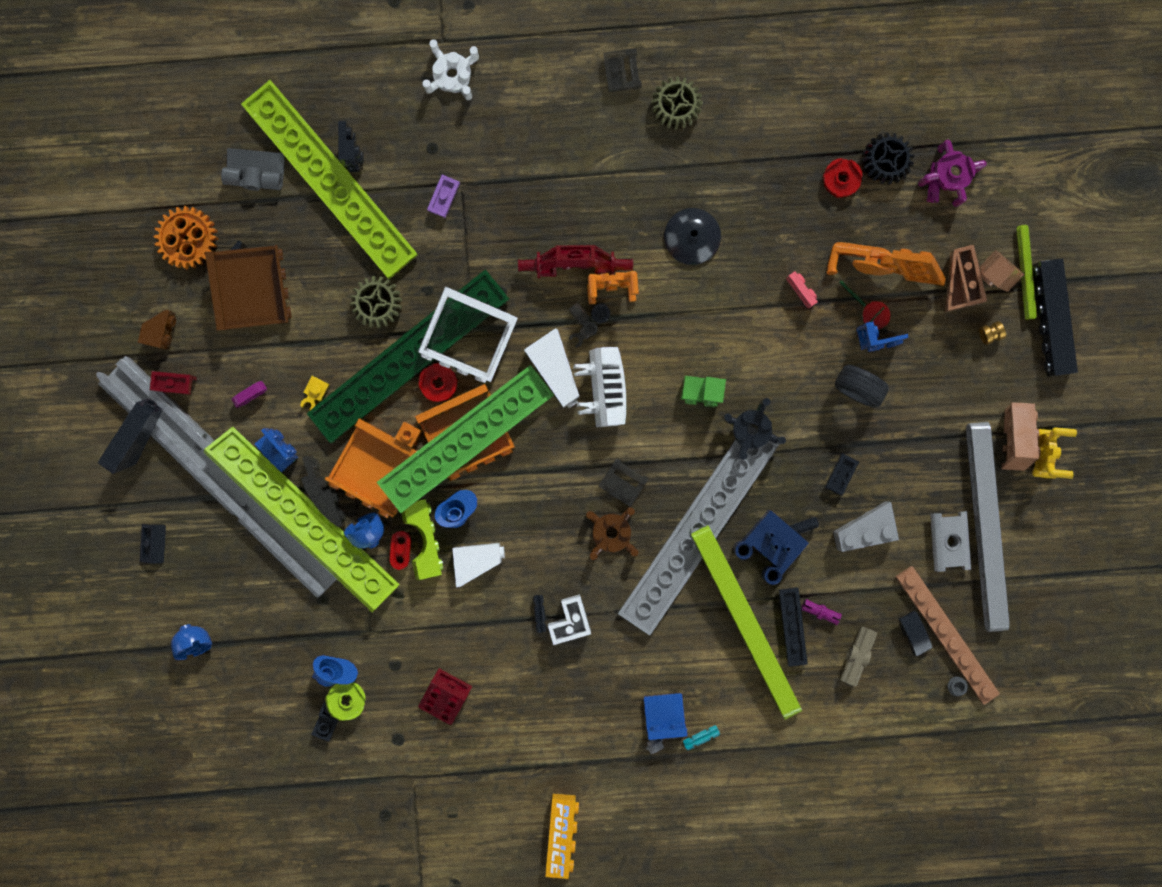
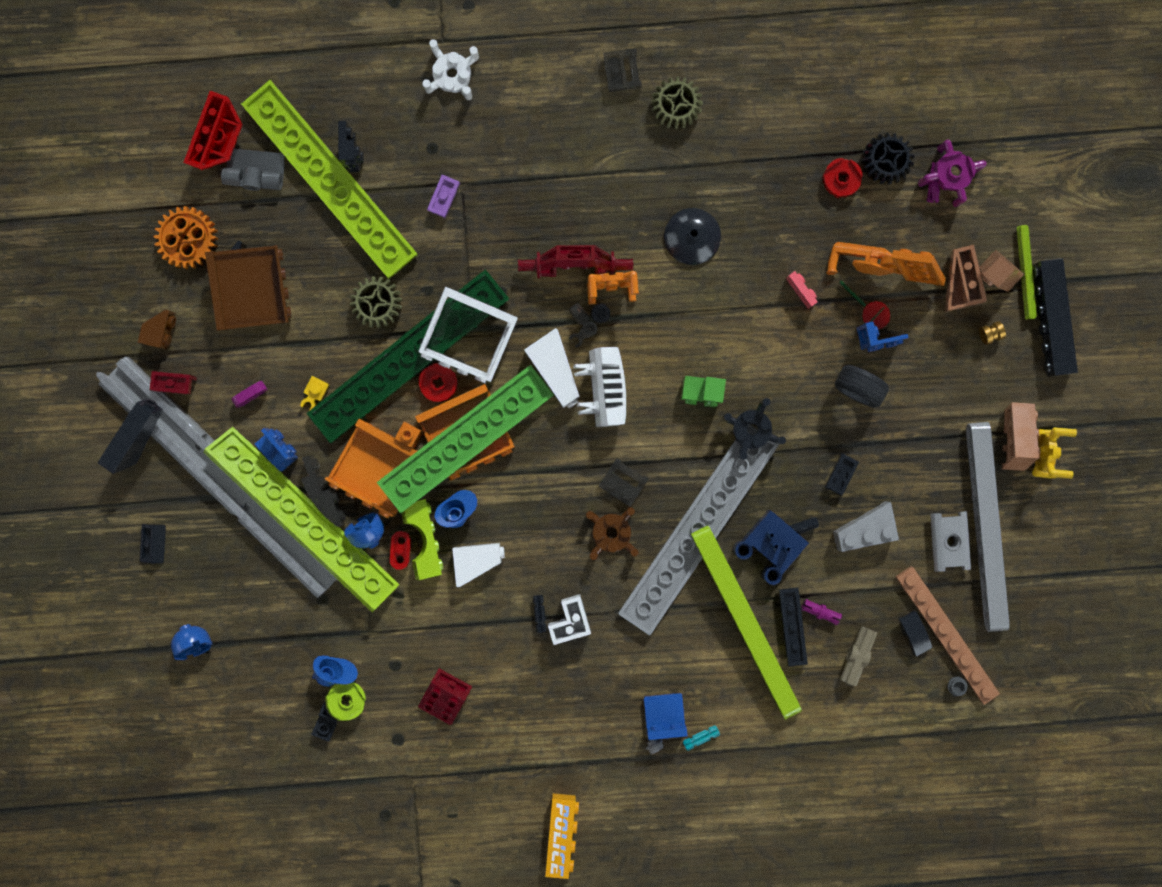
(214, 134): none -> red wedge

